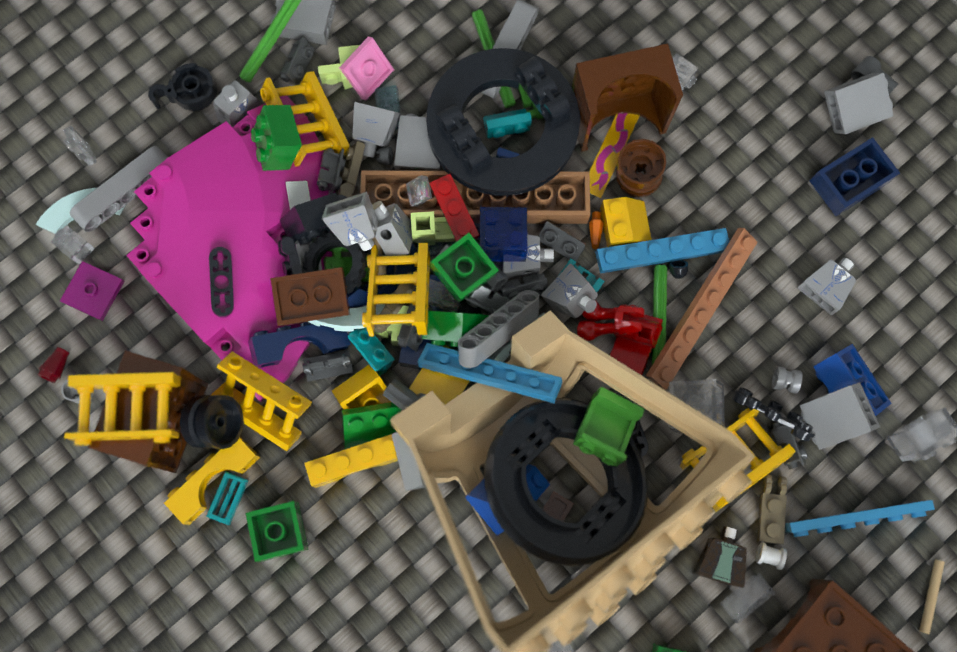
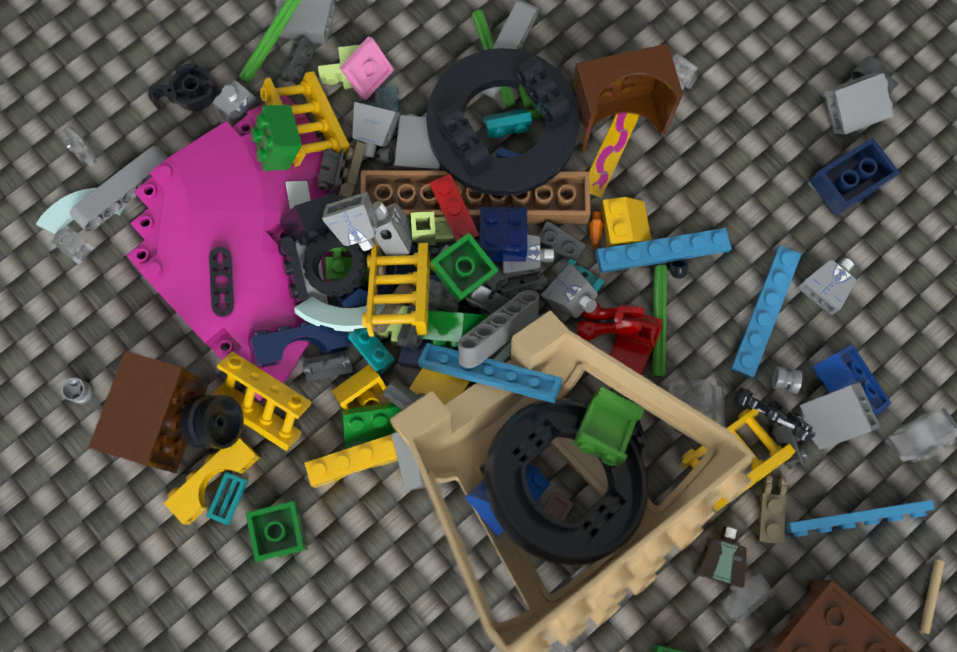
(54, 365): dark red cone -> none
(92, 291): magenta plate -> none
(111, 386): yellow fence -> none
(310, 296): reddish brown plate -> none
(418, 190): clear plate -> none
(640, 156): reddish brown wheel -> none
(701, 309): nougat plate -> none
(765, 312): none -> dark azure plate
(771, 555): white bush -> none

